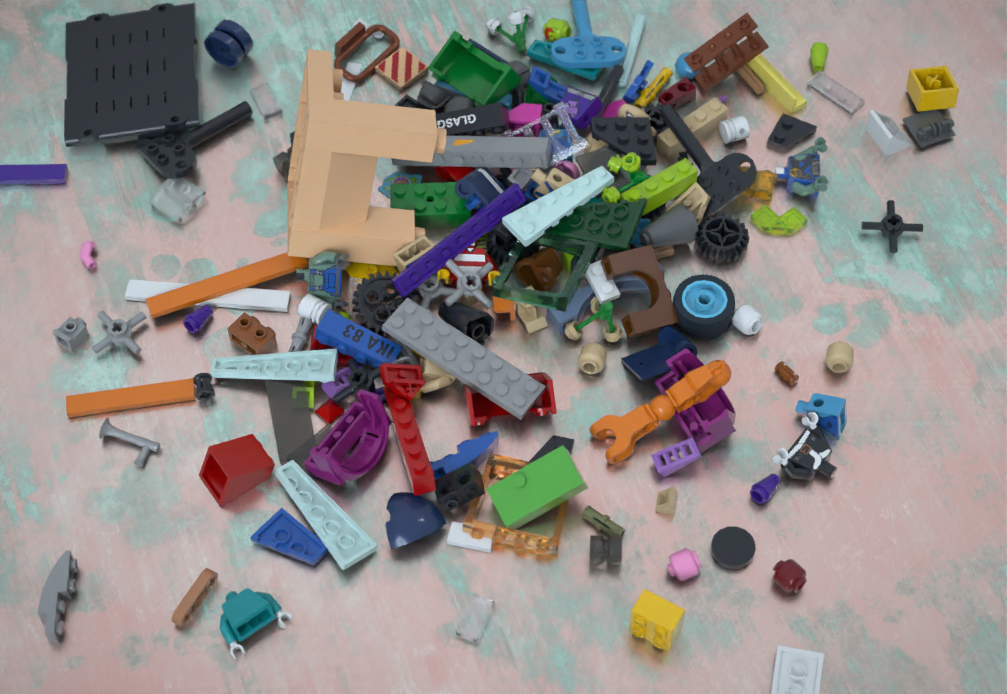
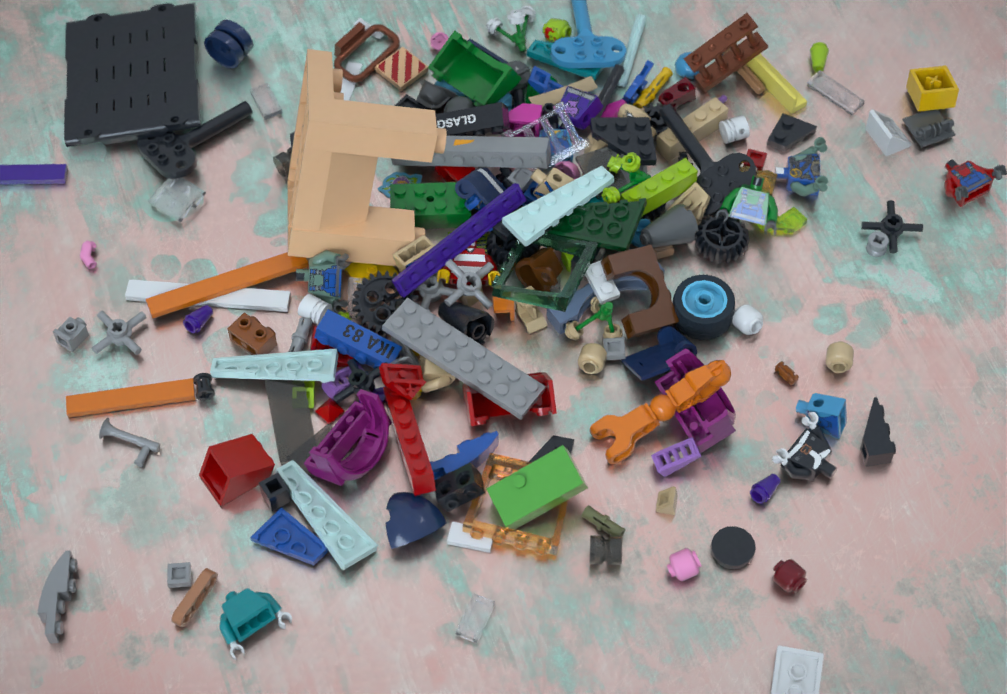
(179, 575): none -> light grey plate
(275, 492): none -> black brick
(438, 40): none -> bright pink tile
(556, 95): none -> tan sticker
(615, 348): none -> light grey plate
(656, 620): yellow brick -> none
(751, 205): none -> torso
(758, 157): none -> red tile
(873, 246): none -> light grey wheel
(876, 442): none -> black slope
(969, 180): none -> torso

